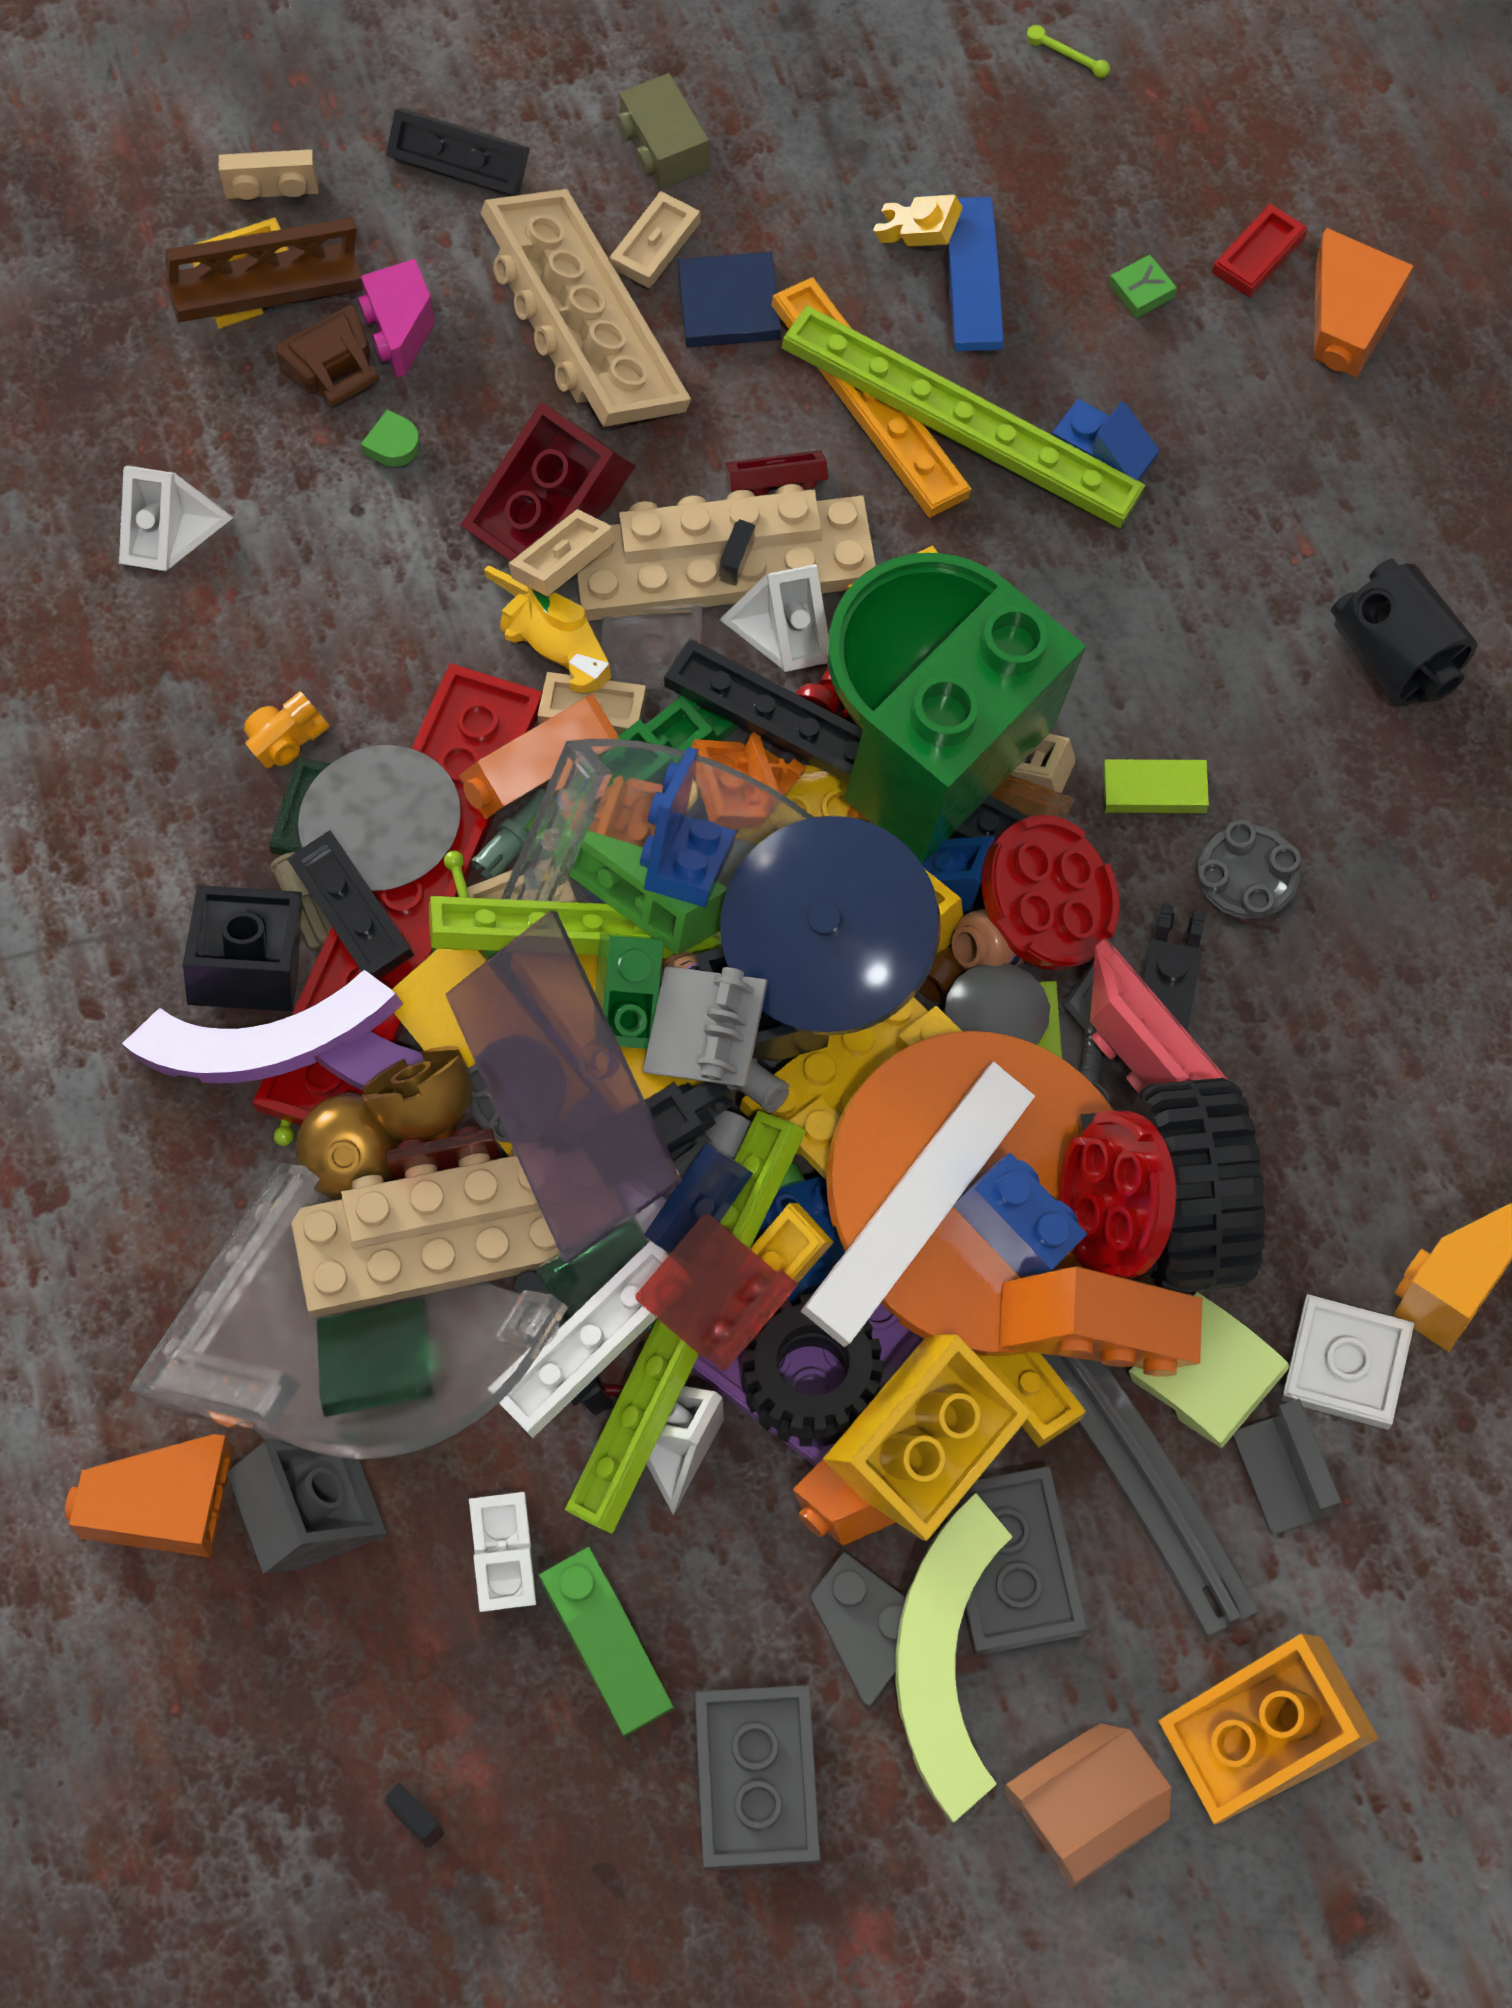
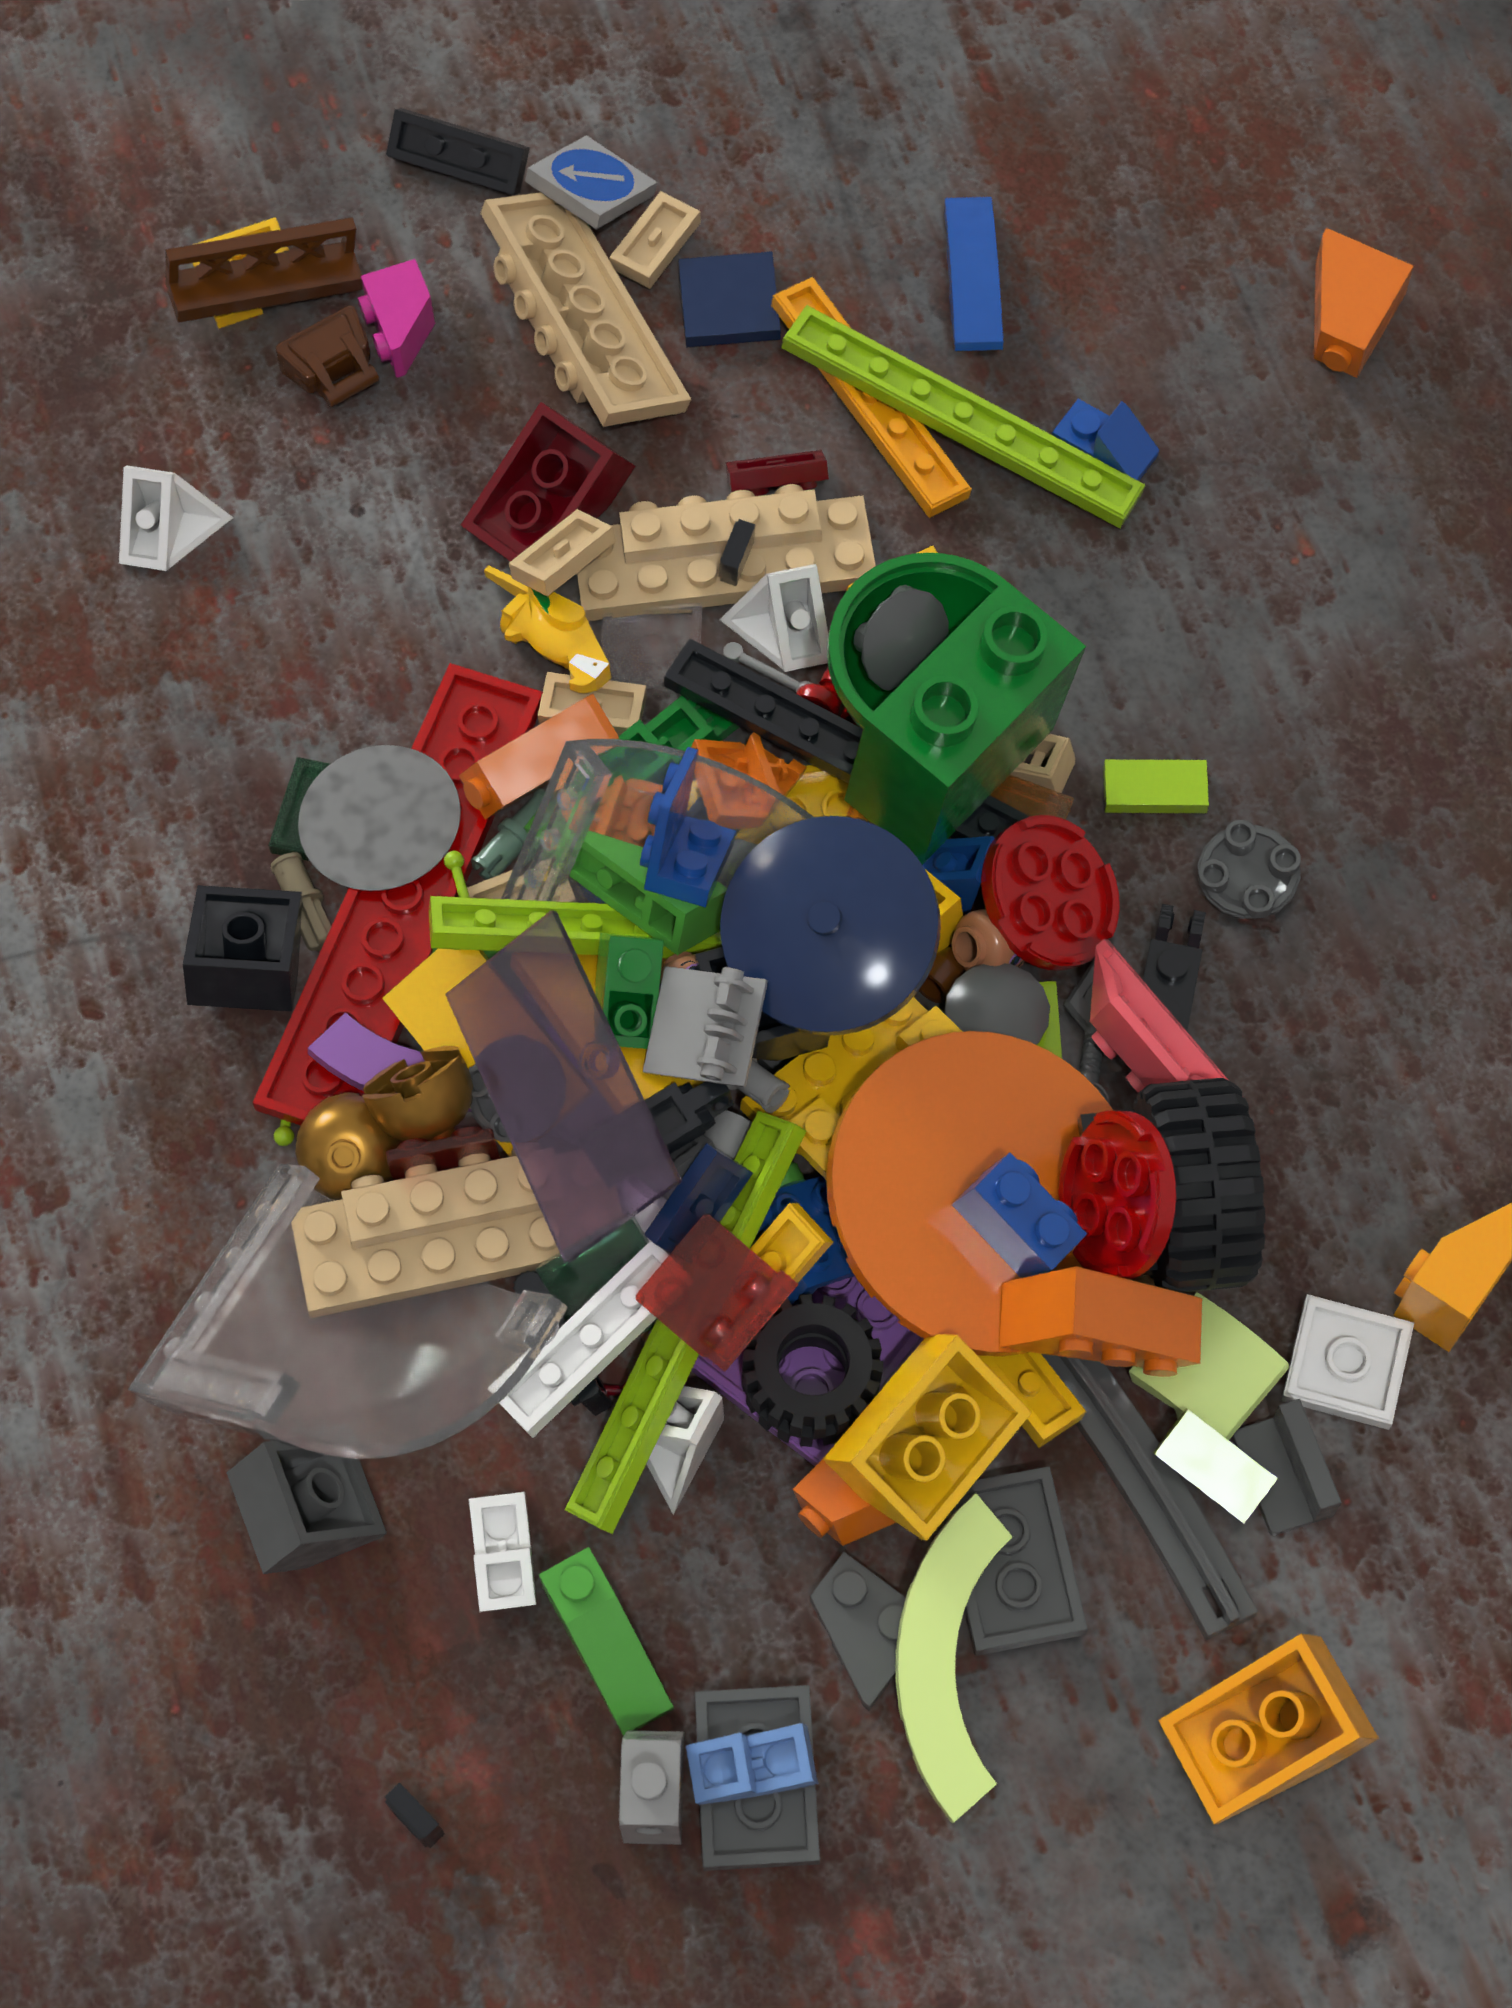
(155, 1498): orange slope -> none
(265, 1049): tile -> none
(269, 174): tan plate -> none
(278, 735): light orange plate -> none
(350, 906): black plate -> none
(374, 1357): clear green tile -> none
(392, 441): bright green tile -> none
(591, 182): none -> tile
(651, 1787): none -> light grey torso
(663, 131): olive brick -> none
(735, 653): none -> light grey hinge
(751, 1764): none -> medium blue slope
(900, 635): none -> dark grey dish
(917, 1204): white tile -> none
(924, 223): yellow plate -> none
(1037, 36): lime hinge -> none
(1092, 1800): nougat slope -> none
(1143, 286): bright green tile -> none
(1215, 1465): none -> tile
(1259, 250): red tile -> none
(1405, 634): black cylinder -> none

